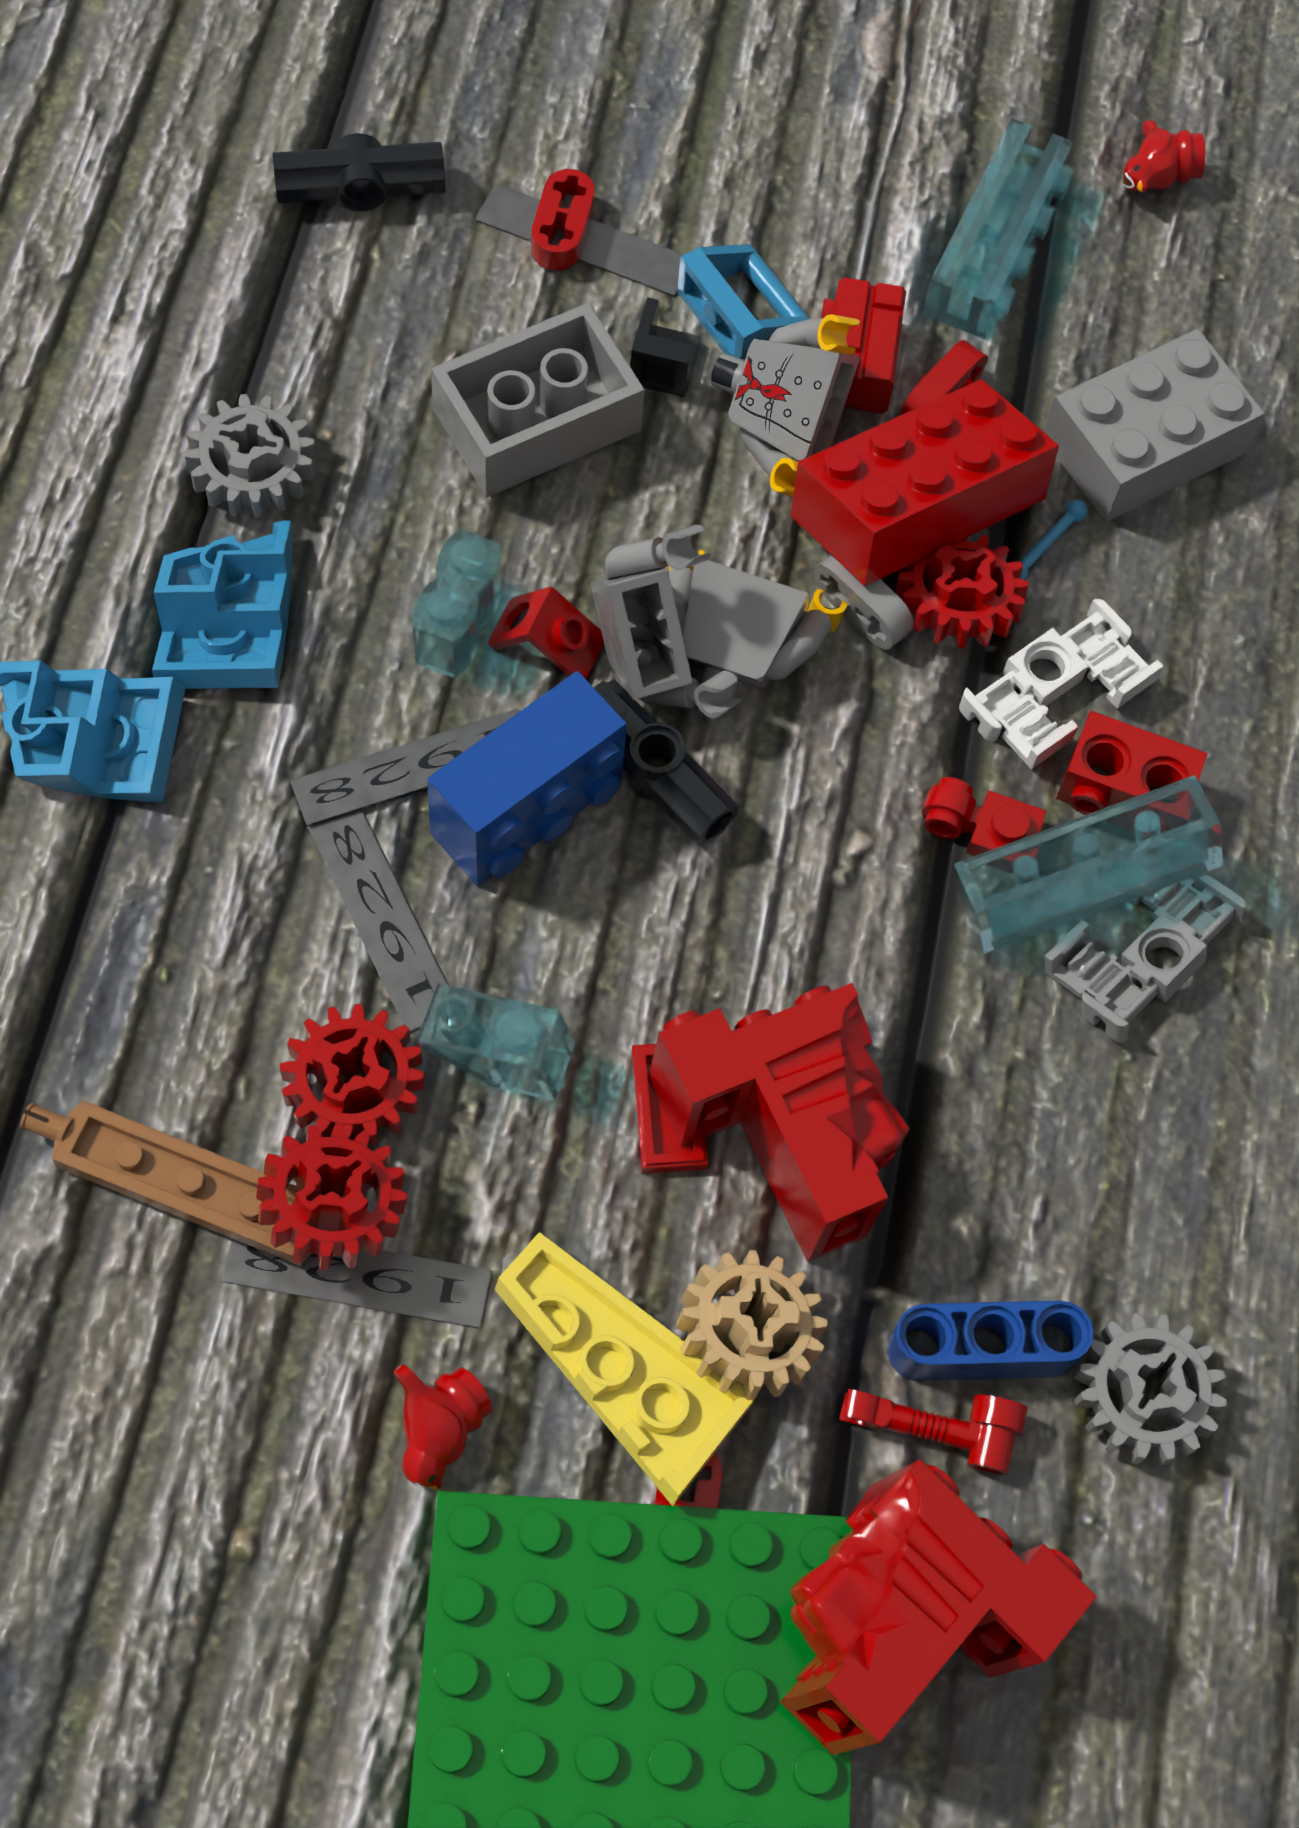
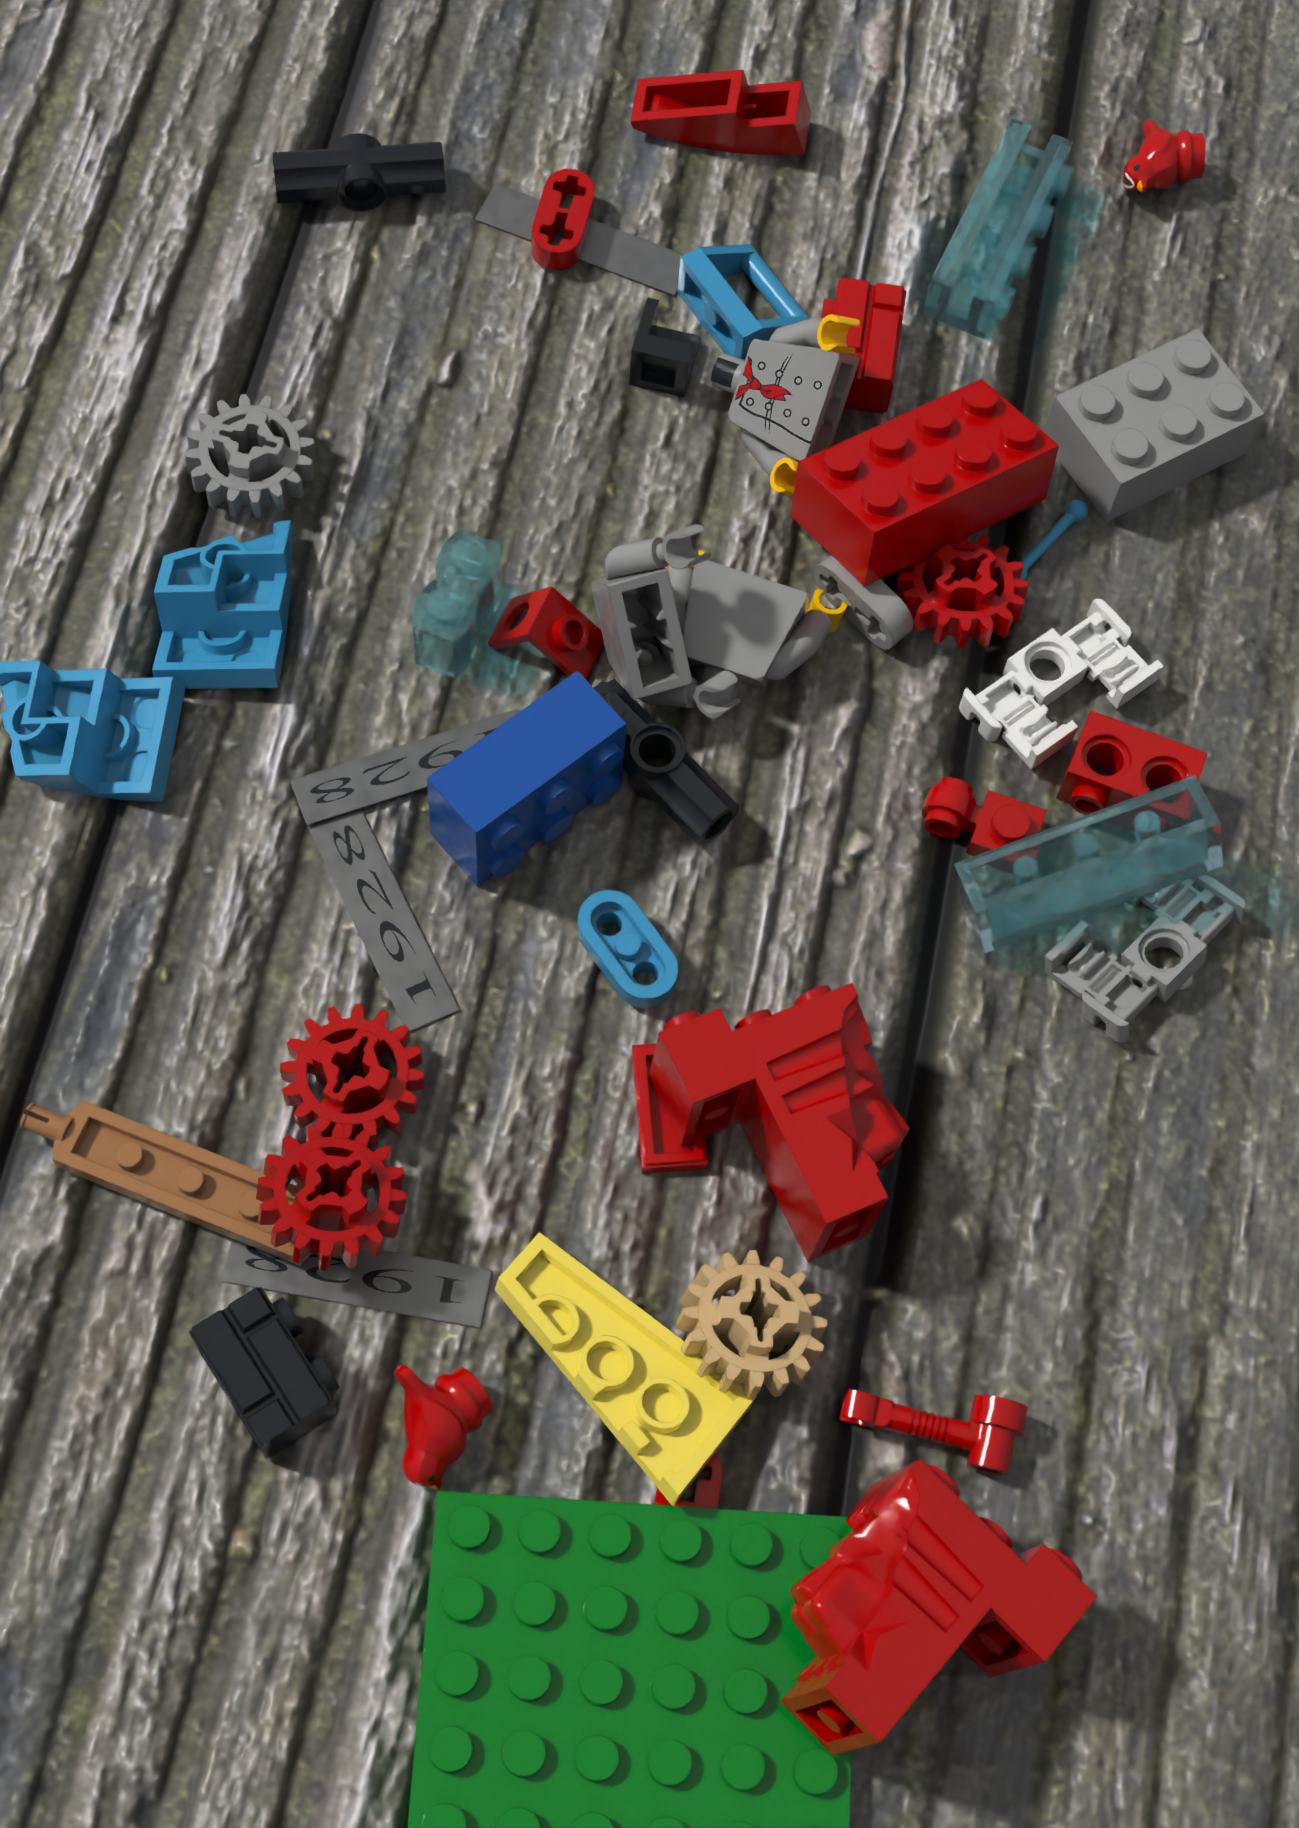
(265, 1371): none -> black brick
(499, 1040): clear light blue slope -> none
(537, 399): light grey brick -> none
(630, 951): none -> dark azure plate
(724, 113): none -> red slope
(955, 370): red beam -> none
(1015, 1322): blue beam -> none
(1173, 1401): light grey gear -> none

